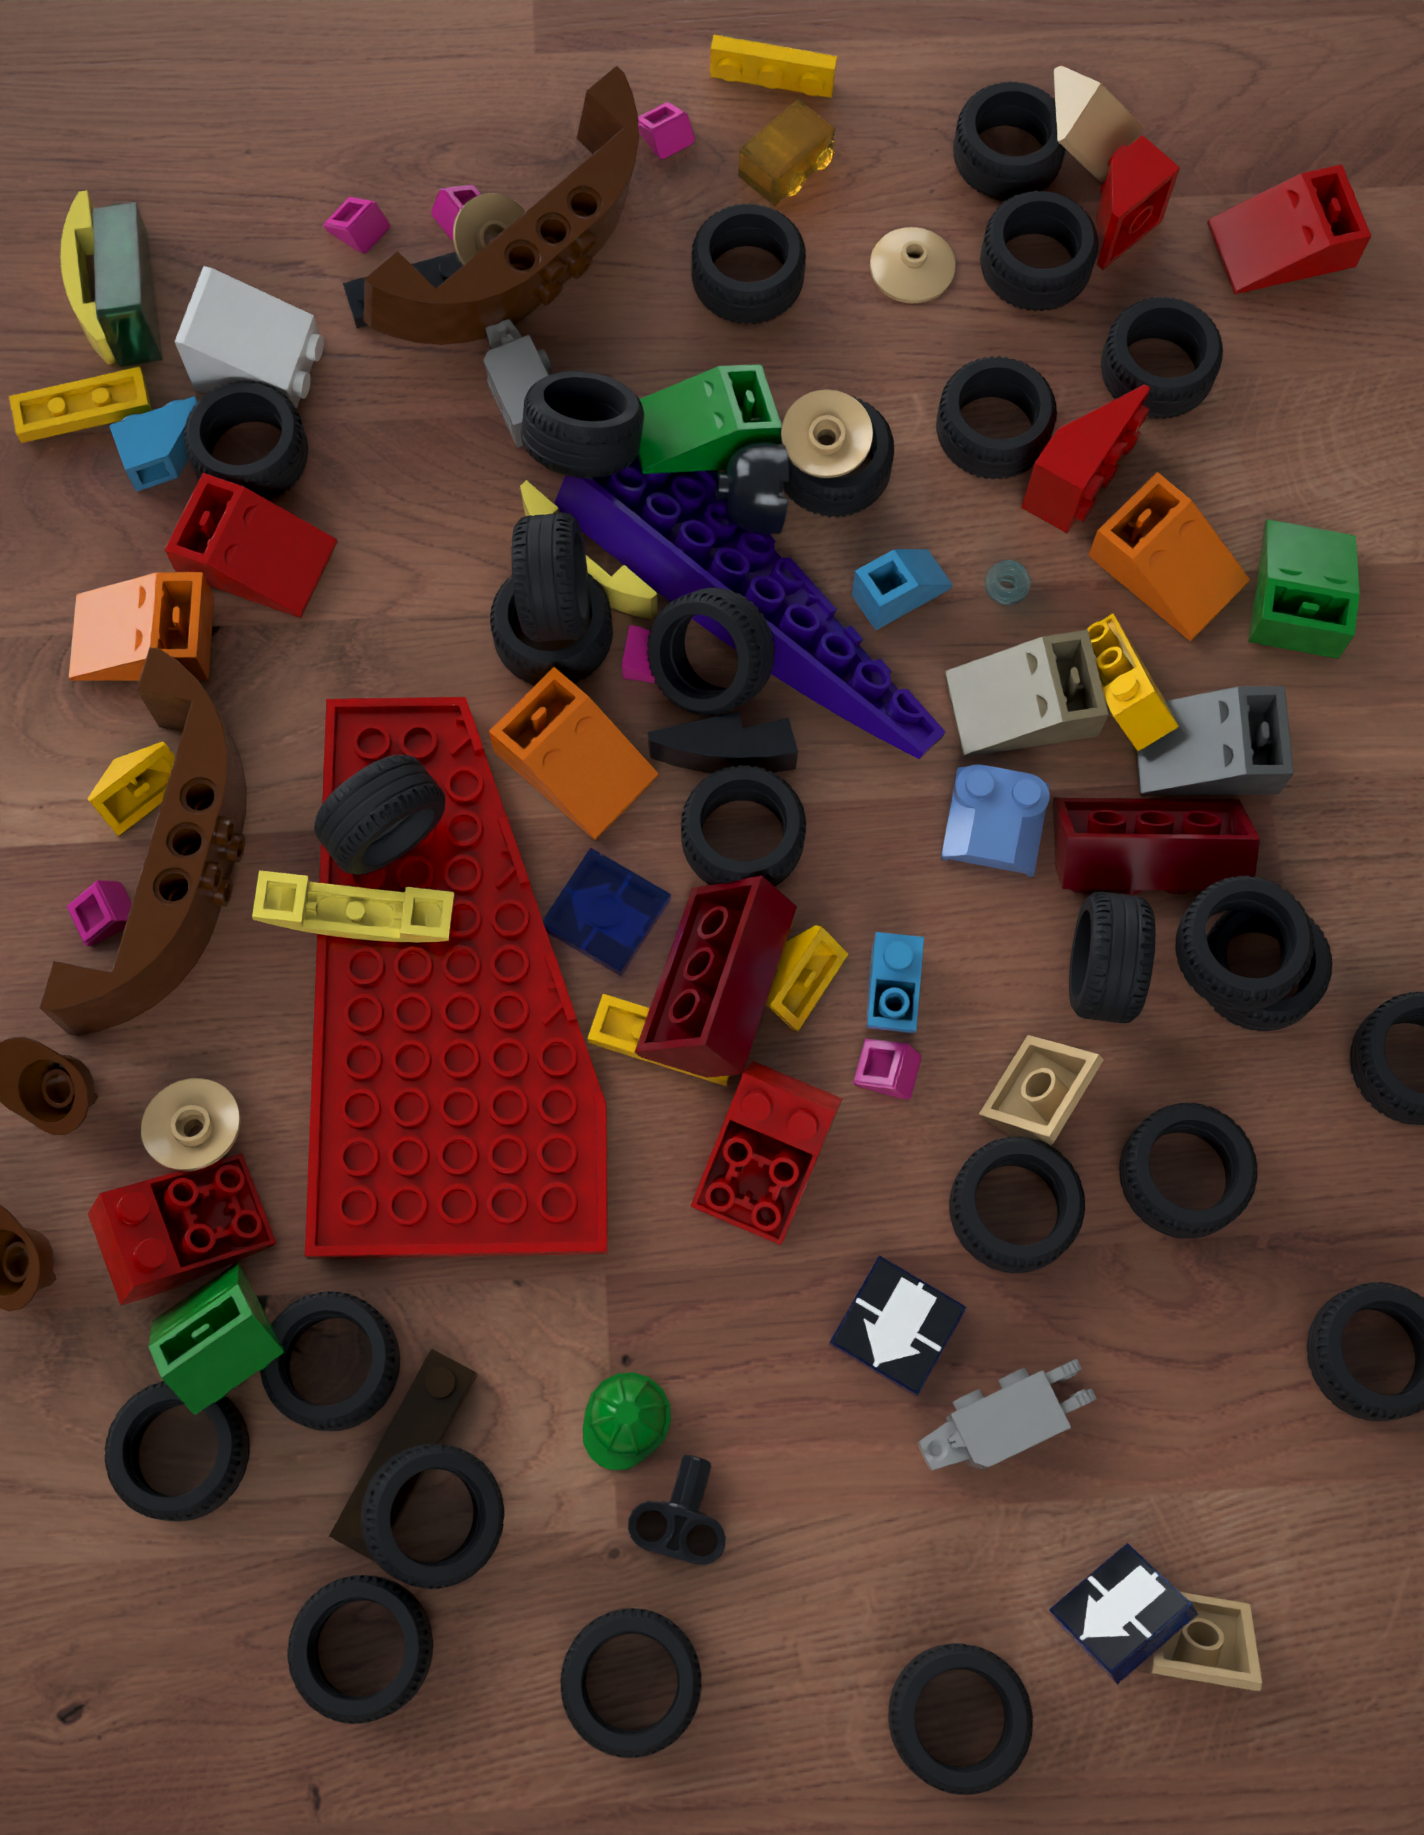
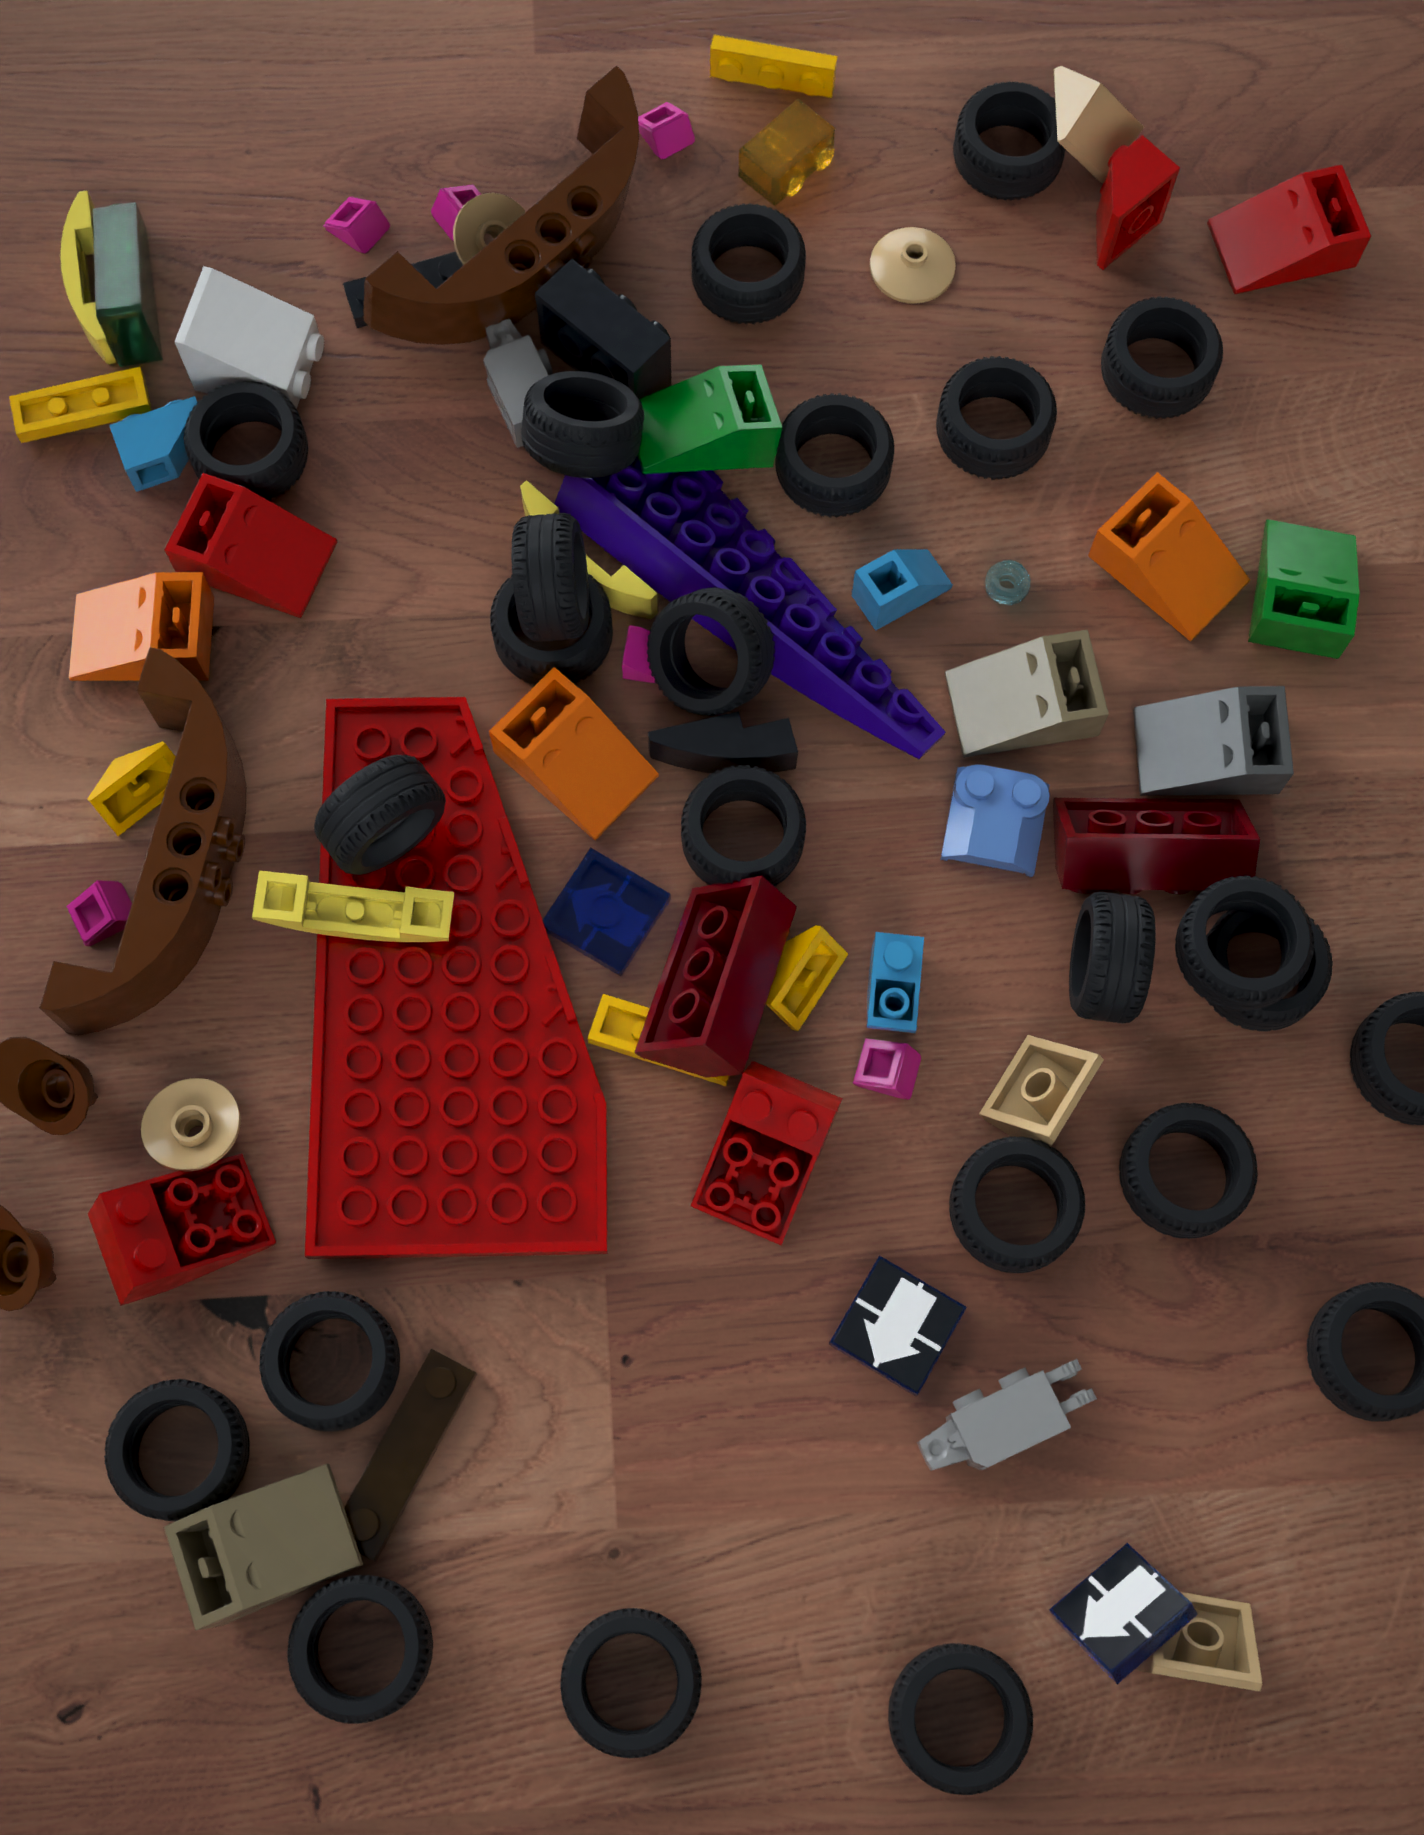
(213, 1340): green slope -> none
(262, 1547): none -> dark tan slope
(485, 1527): black tyre -> none
(602, 331): none -> black brick
(625, 1420): green piece -> none
(681, 1515): black beam -> none
(755, 487): black cylinder -> none
(827, 414): tan dish -> none
(1044, 215): black tyre -> none
(1083, 459): red slope -> none
(1128, 685): yellow slope -> none

